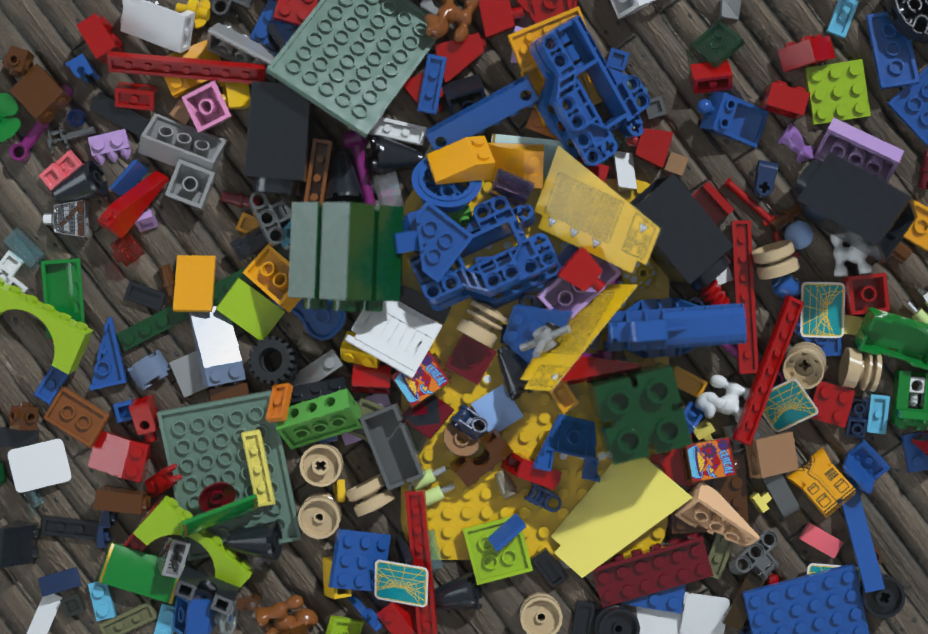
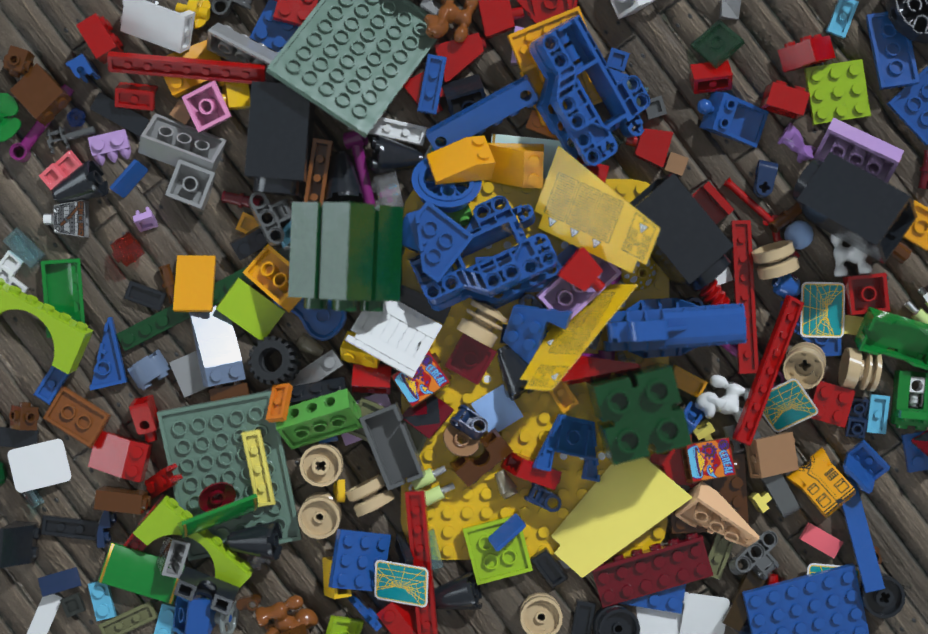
(122, 410): blue slope -> none
(129, 207): red wedge -> none
(275, 38): black tile -> none
(406, 241): blue slope -> none
(512, 187): clear purple slope -> none
(544, 339): light grey bar -> none
(624, 171): white slope -> none

